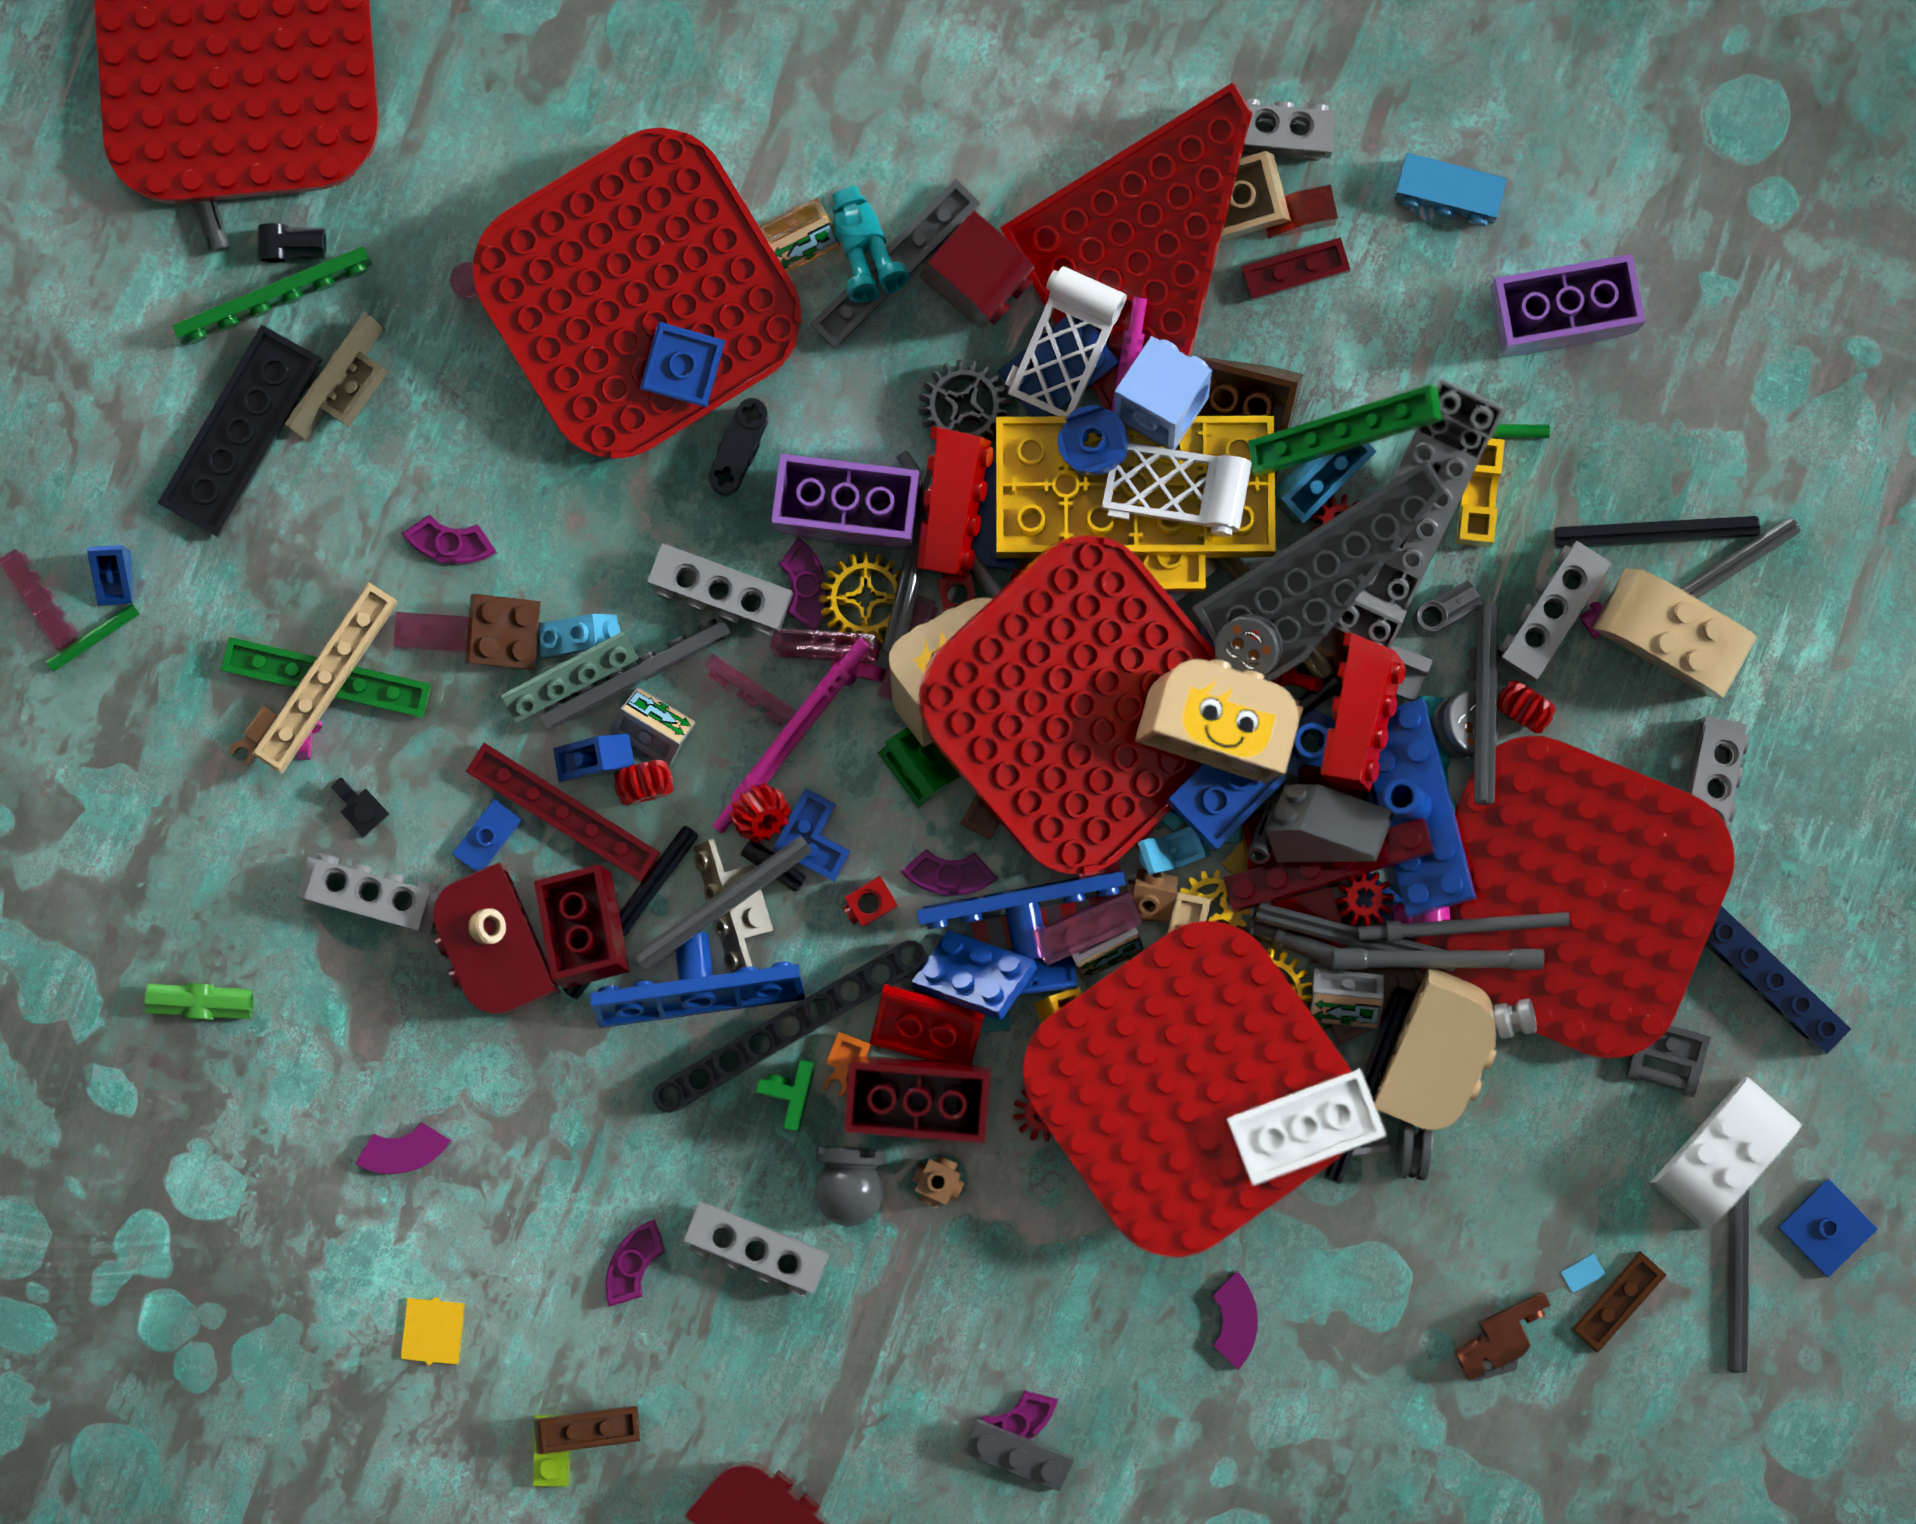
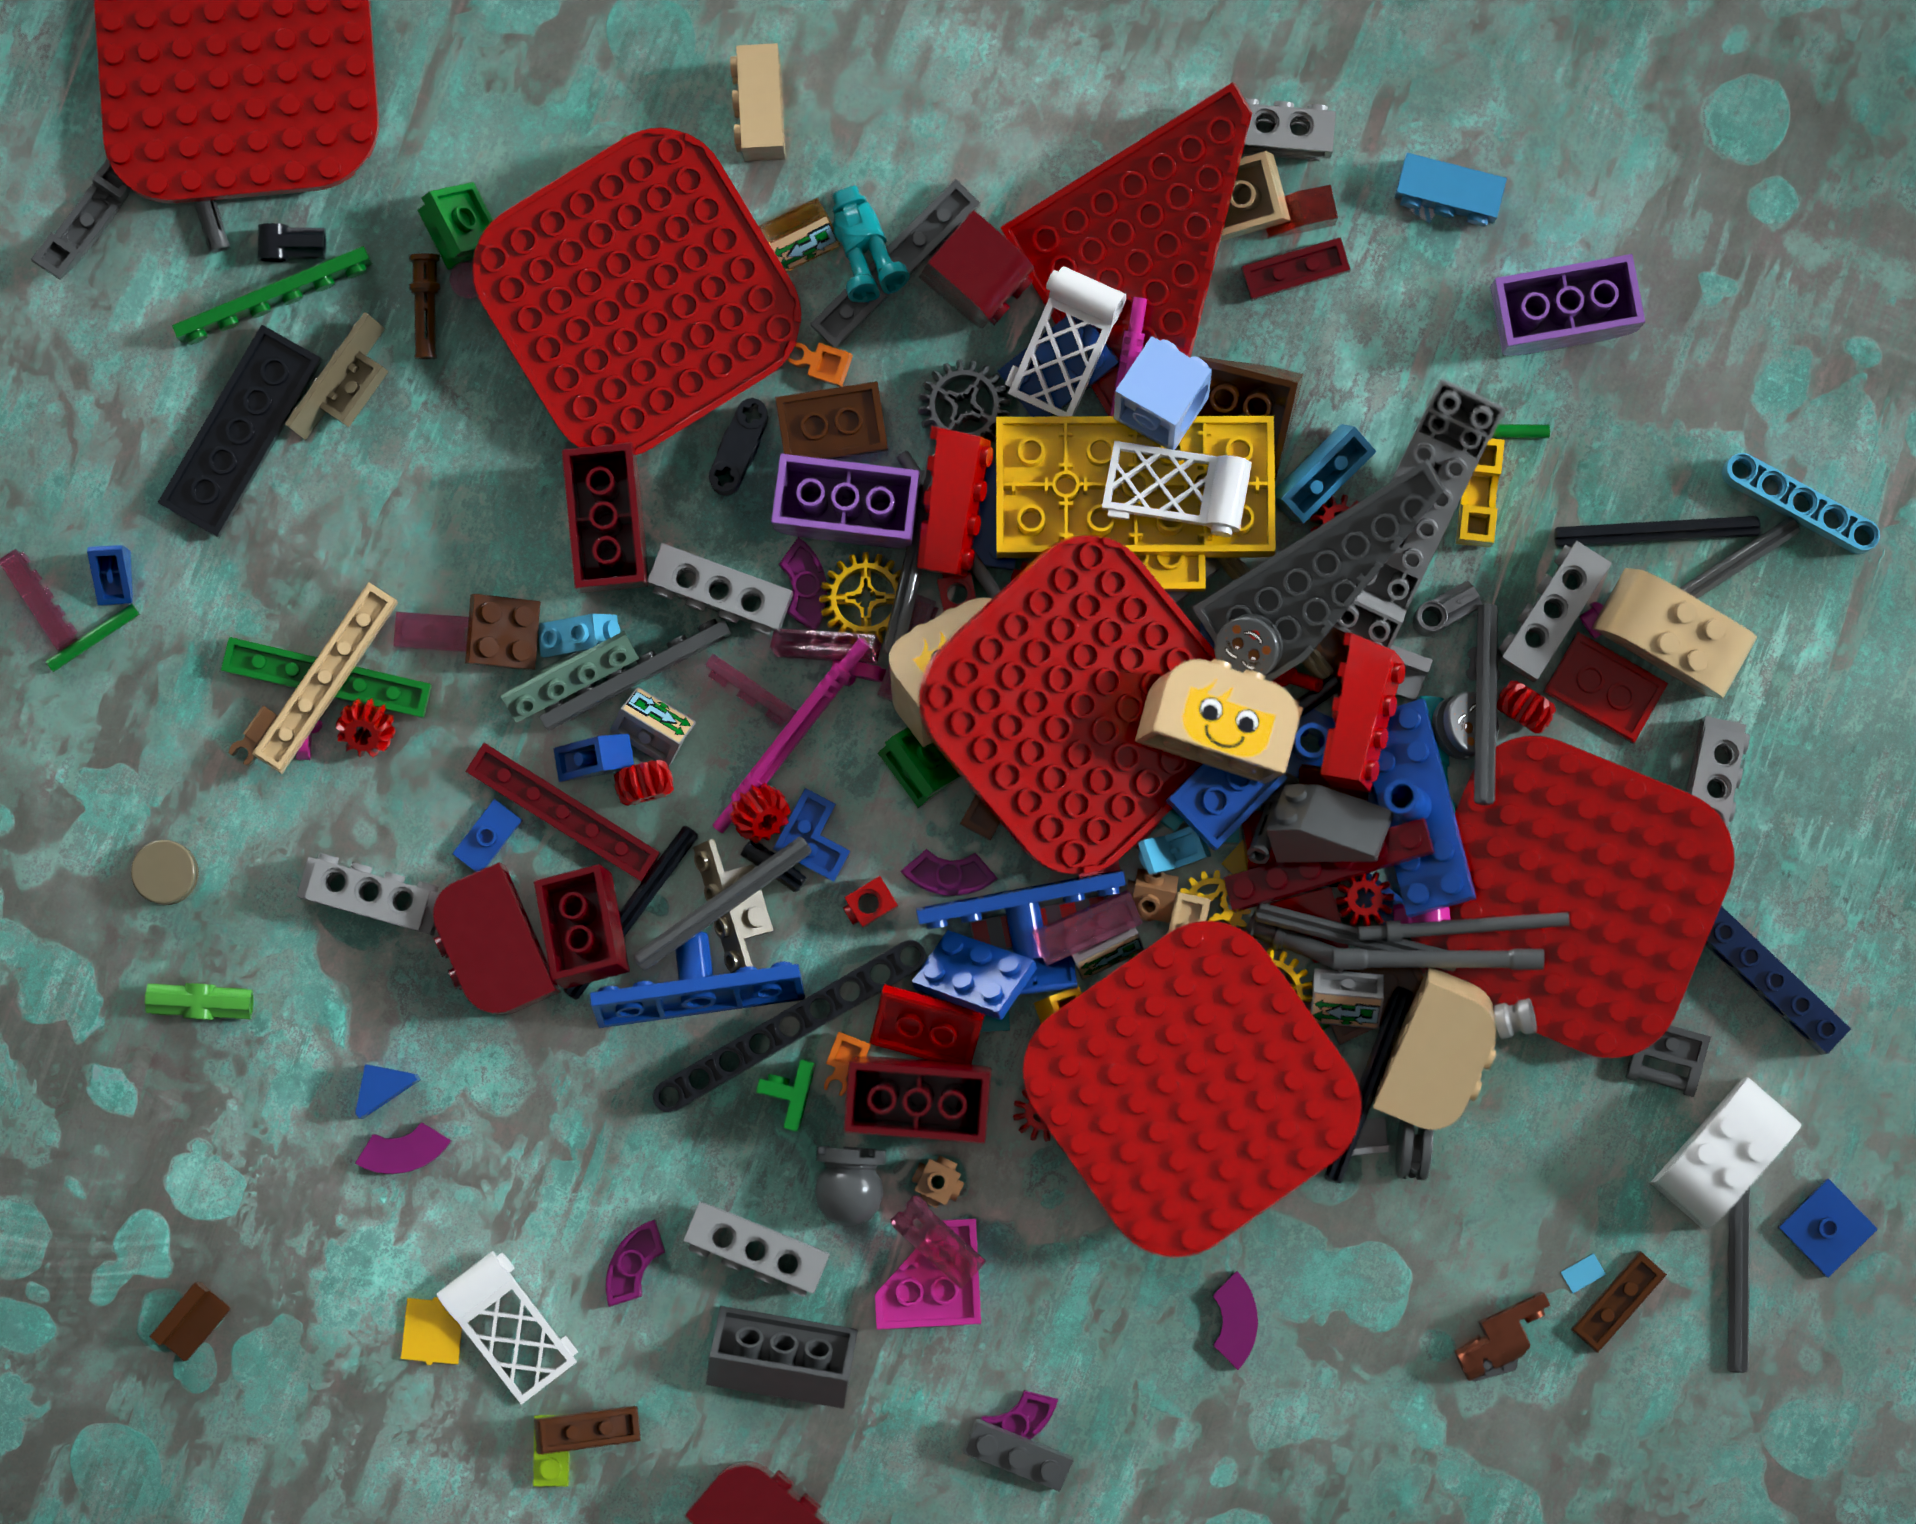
(84, 224): none -> dark grey slope
(164, 872): none -> dark tan head
(191, 1321): none -> reddish brown panel
(361, 810): black plate -> none
(365, 728): none -> red gear
(380, 1086): none -> blue slope
(425, 347): none -> reddish brown pin
(449, 544): magenta tile -> none
(455, 221): none -> green bracket
(476, 926): tan piece -> none
(478, 1290): none -> white piece
(605, 518): none -> dark red brick
(682, 364): blue plate -> none
(758, 102): none -> tan brick
(781, 1357): none -> dark grey slope
(825, 364): none -> orange plate
(833, 422): none -> reddish brown plate
(924, 1296): none -> dark pink plate
(938, 1242): none -> clear pink plate
(1075, 432): blue plate -> none
(1306, 1127): white plate -> none
(1345, 430): green plate -> none
(1605, 687): none -> red tile
(1818, 503): none -> medium azure beam

